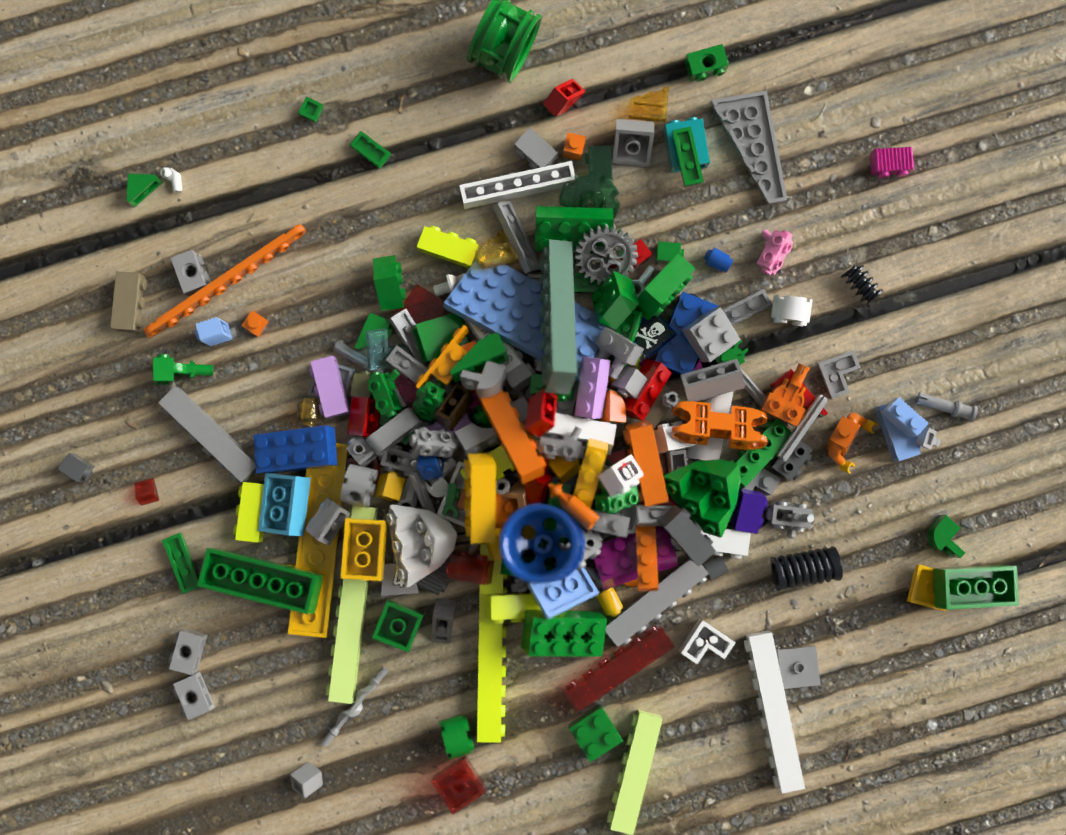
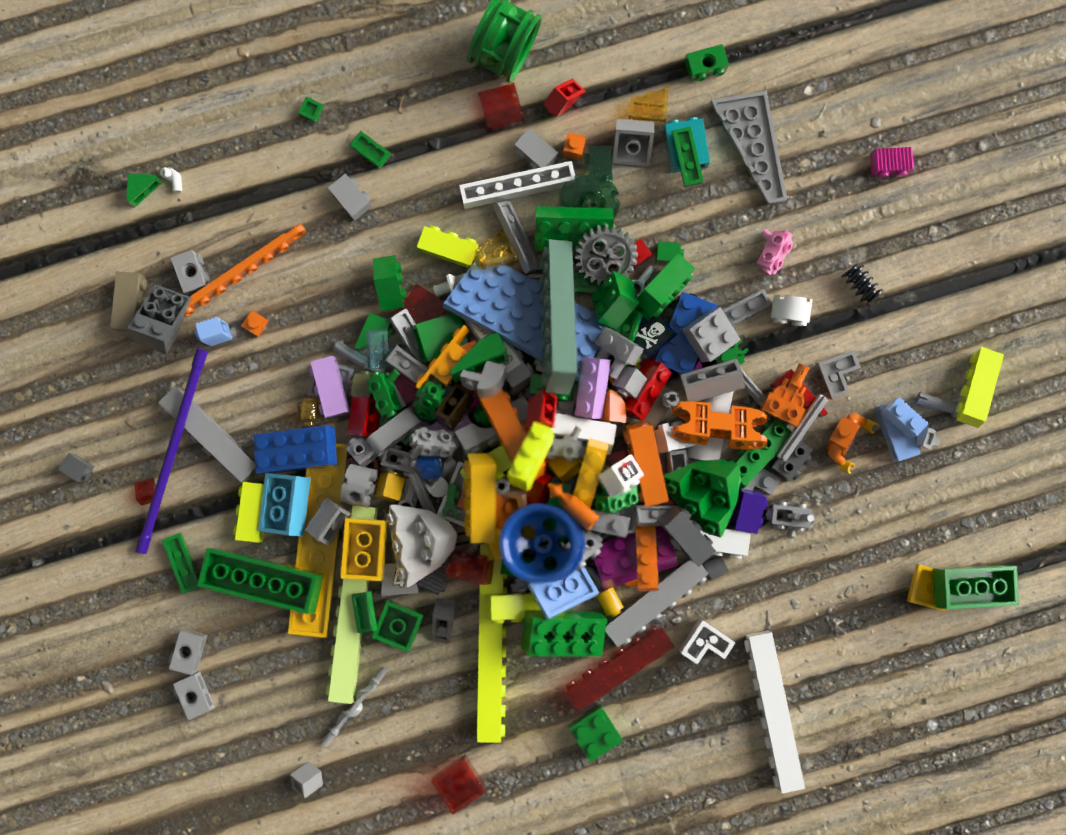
(159, 319): none -> dark grey slope
(165, 369): green brick -> none
(197, 365): none -> dark purple piece
(350, 197): none -> light grey brick
(364, 612): none -> green plate
(455, 736): green brick -> none
(501, 106): none -> clear red plate
(531, 456): none -> neon yellow brick
(635, 772): yellowish green brick -> none
(718, 260): blue brick -> none
(798, 666): light grey plate -> none
(809, 572): black piece -> none
(940, 536): green brick -> none
(979, 387): none -> neon yellow brick

